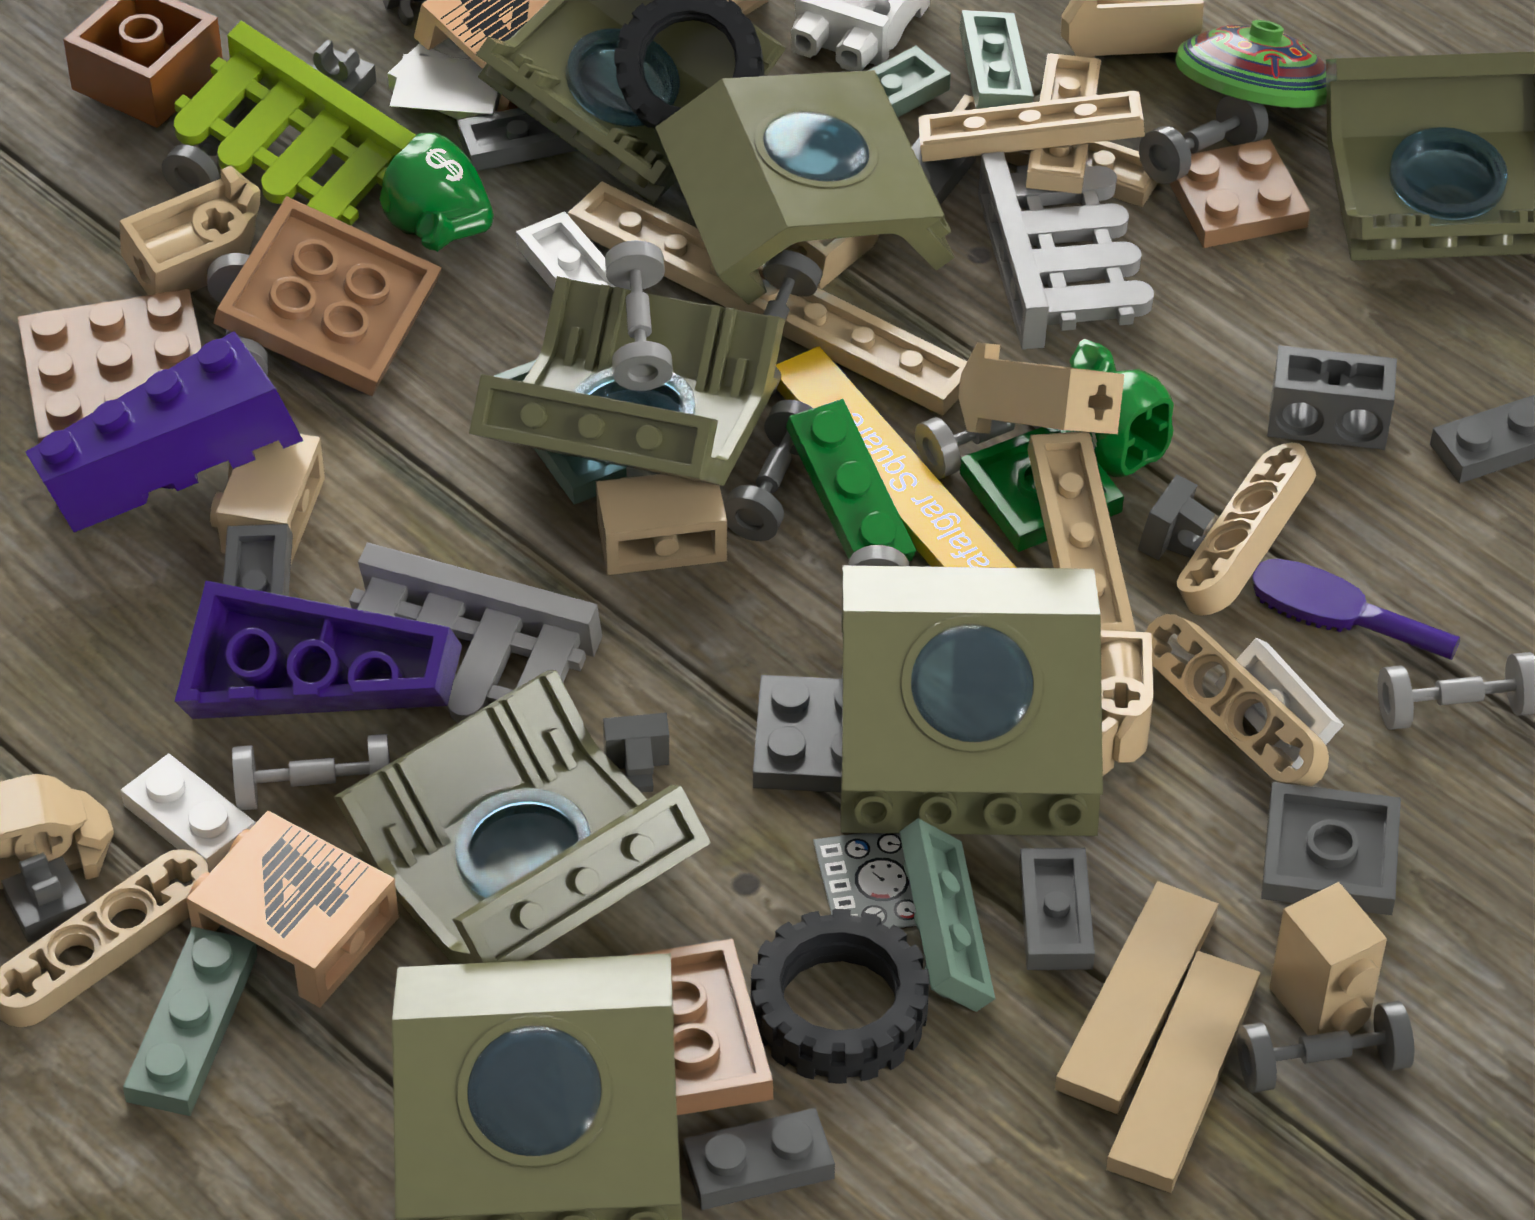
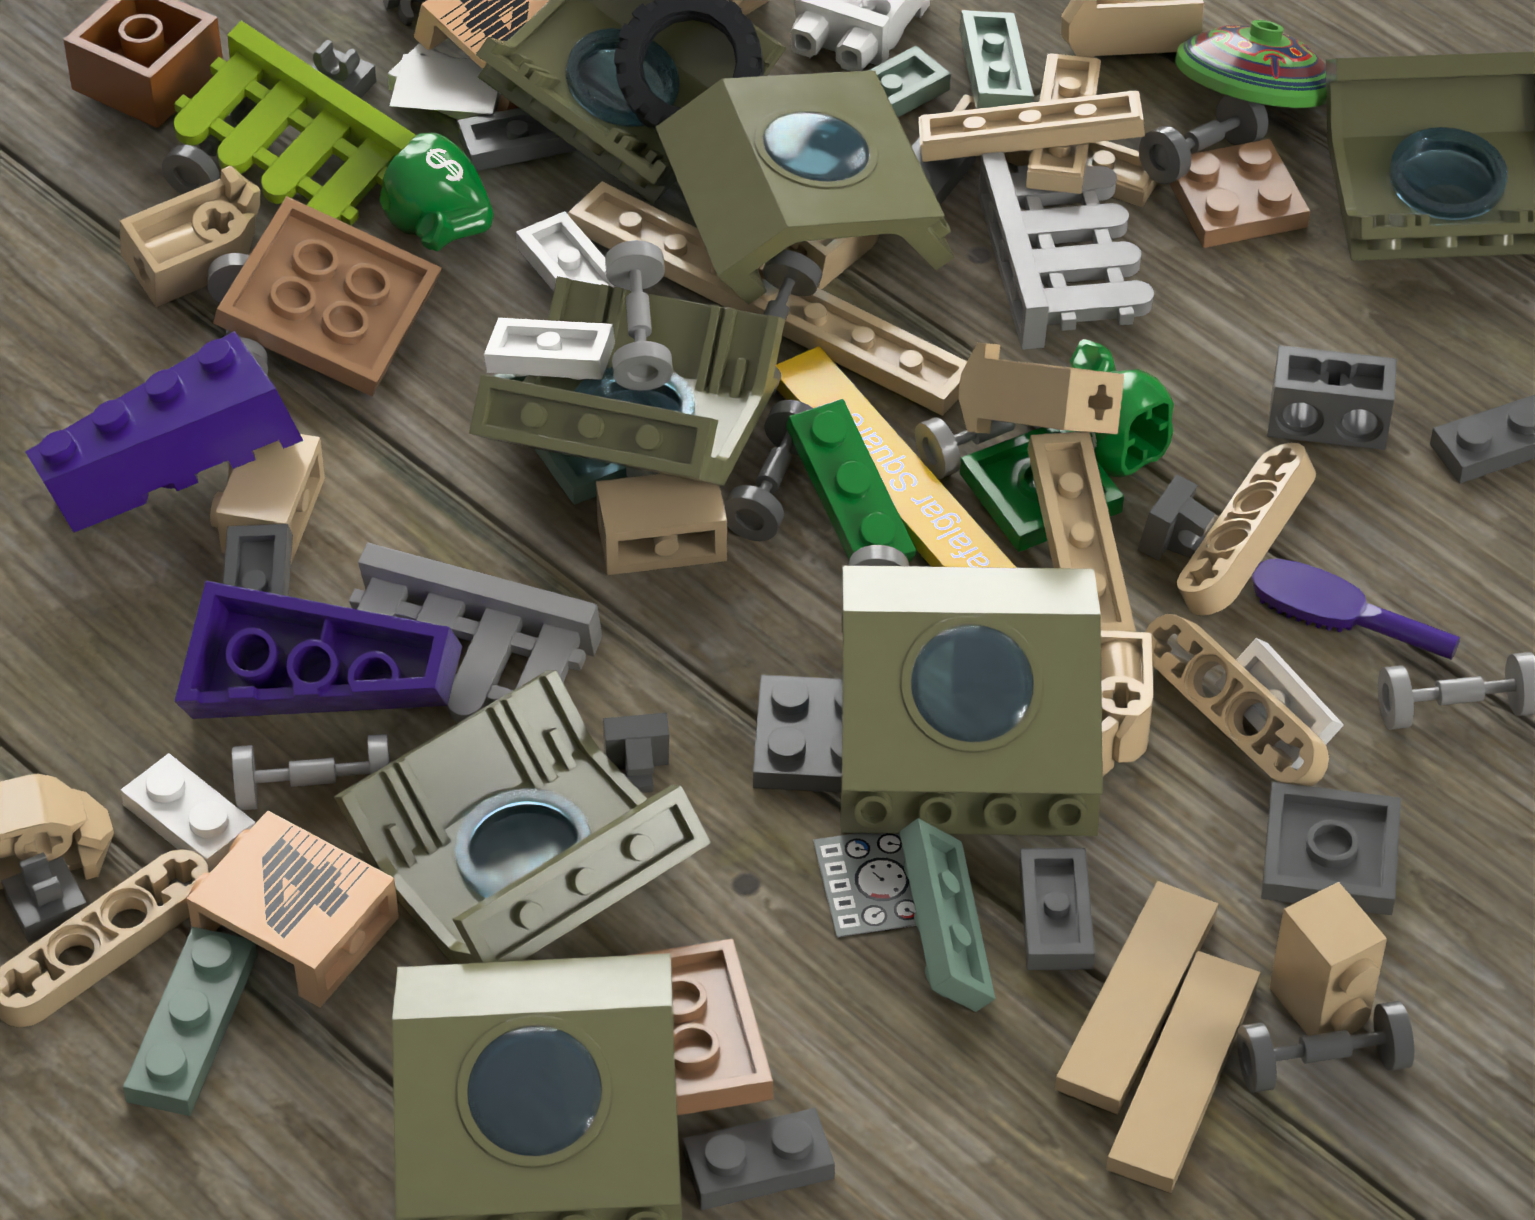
(102, 352): plate -> none
(549, 348): none -> white plate
(847, 1051): black tyre -> none

